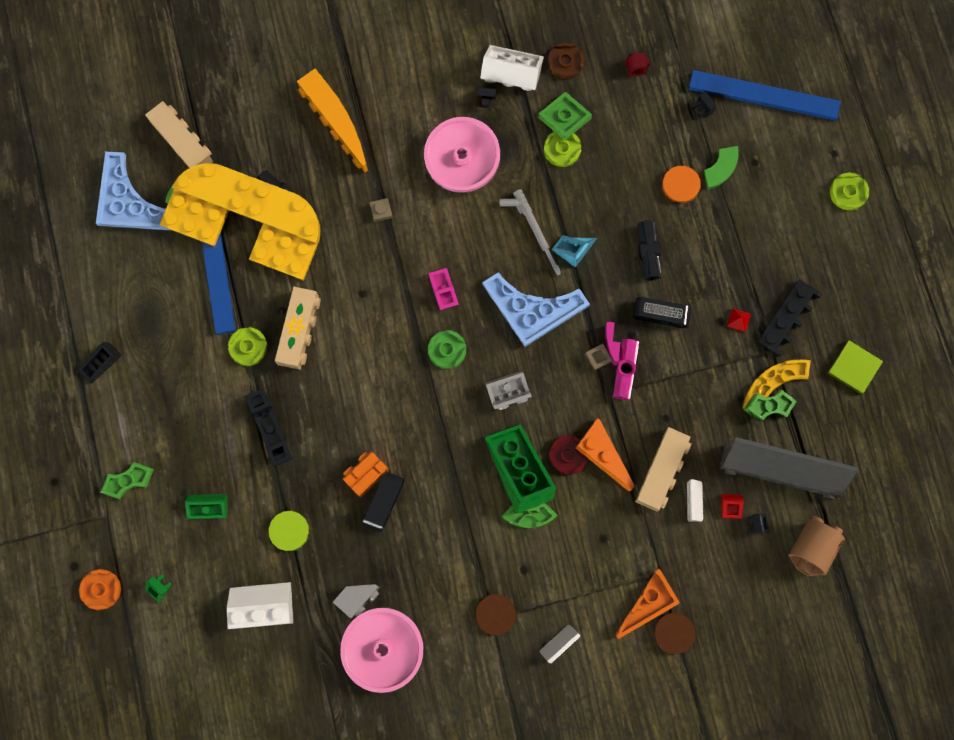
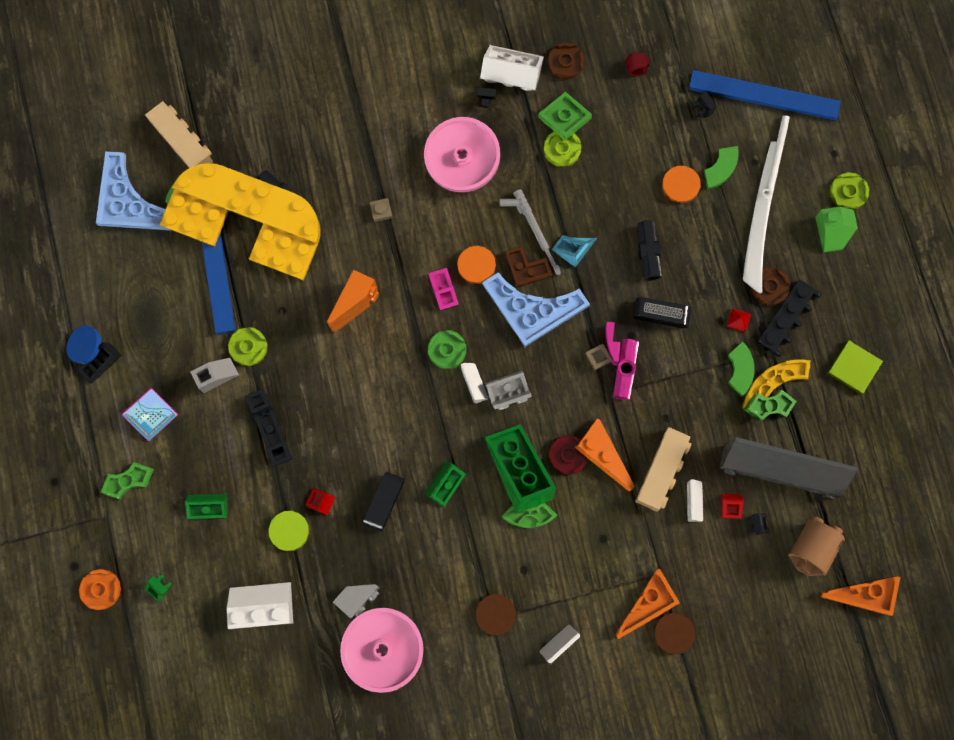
(83, 344): none -> blue tile
(149, 414): none -> piece
(214, 374): none -> light grey slope
(297, 328): tan brick -> none
(320, 501): none -> red slope
(332, 114): light orange slope -> none
(354, 299): none -> orange slope
(365, 473): orange brick -> none
(445, 483): none -> green slope
(474, 382): none -> white slope
(476, 264): none -> orange tile
(524, 272): none -> reddish brown tile
(742, 369): none -> bright green tile
(754, 255): none -> white piece
(774, 287): none -> reddish brown tile
(835, 227): none -> bright green slope
(873, 596): none -> orange wing

